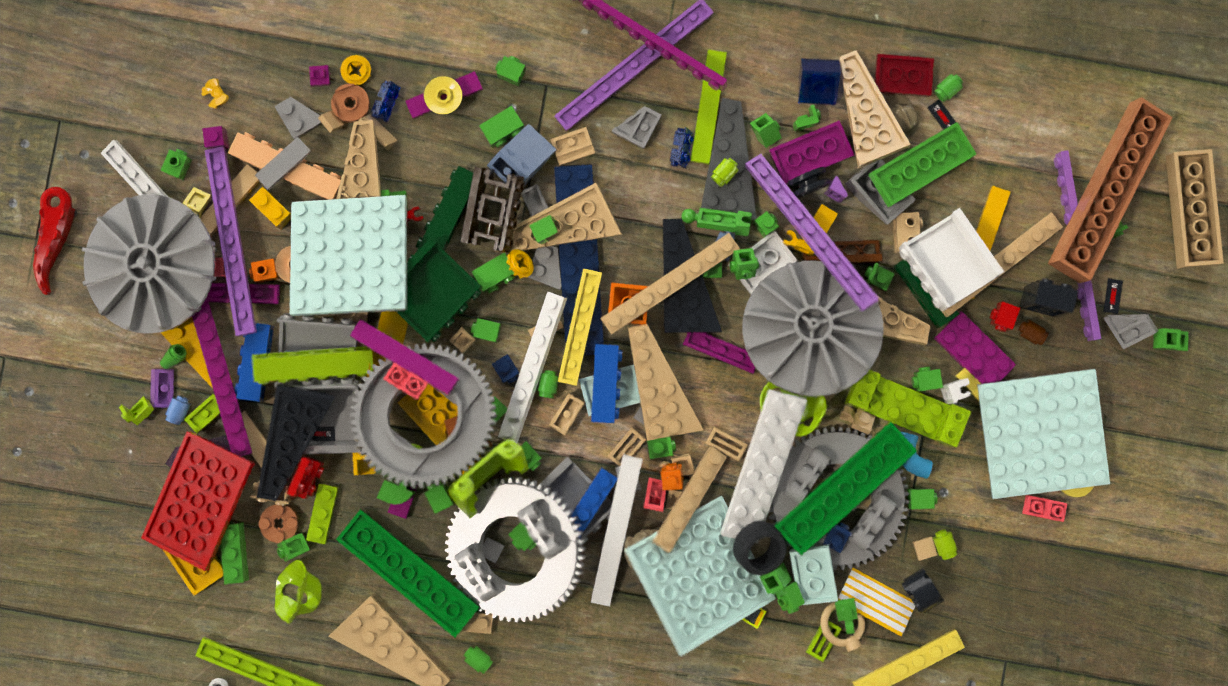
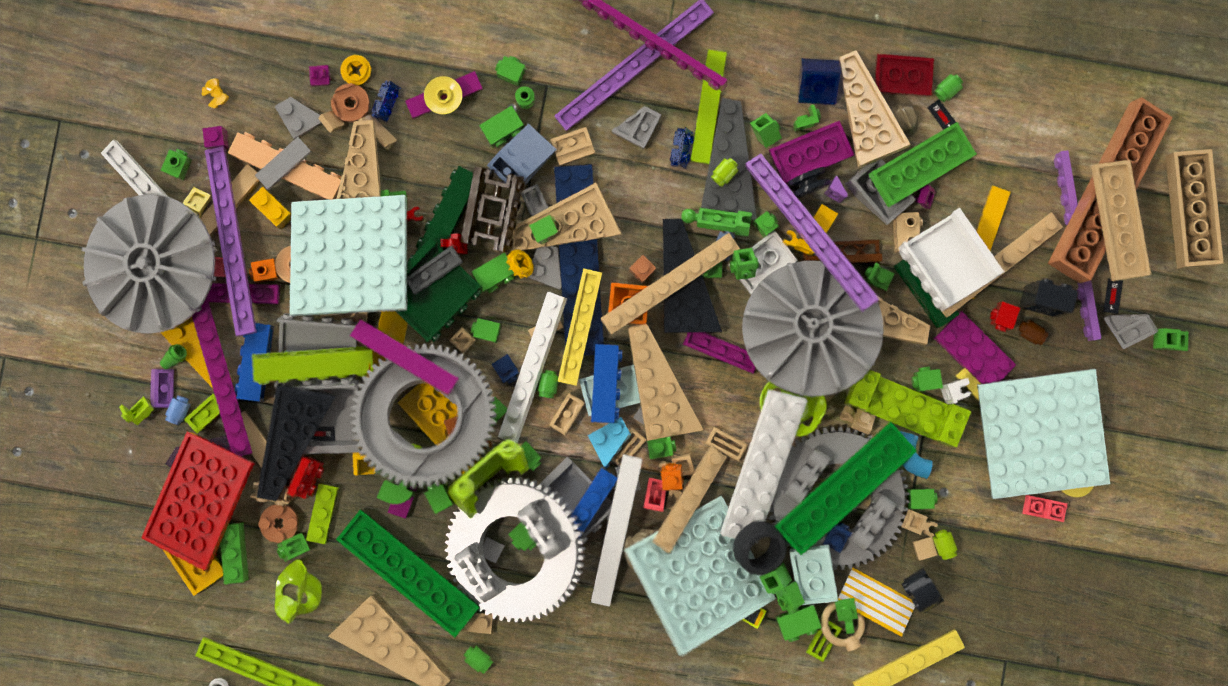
(52, 233): red animal -> none
(405, 381): coral slope -> none
(433, 270): none -> dark grey tile
(455, 241): none -> red plate
(529, 101): none -> bright green brick
(609, 440): none -> medium azure wing
(642, 269): none -> nougat brick
(798, 623): none -> bright green brick
(917, 523): none -> tan plate
(926, 196): none -> magenta tile
(1121, 220): none -> tan plate

